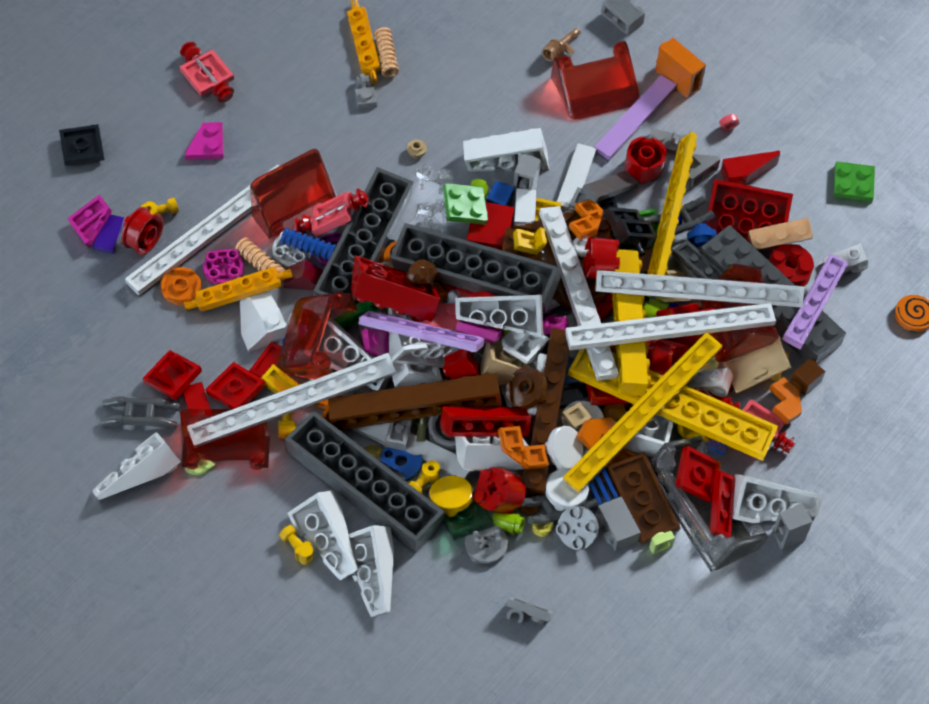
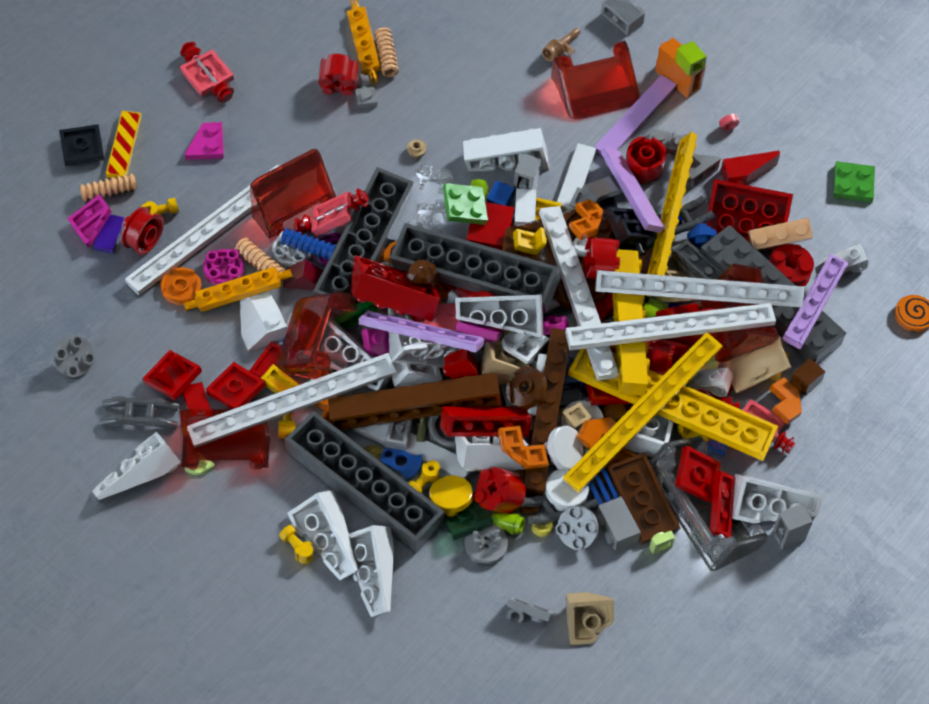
(66, 362): none -> light grey plate
(108, 187): none -> light nougat piece
(123, 144): none -> yellow tile
(338, 74): none -> red brick
(588, 616): none -> tan slope
(632, 190): none -> lavender tile
(690, 58): none -> lime brick

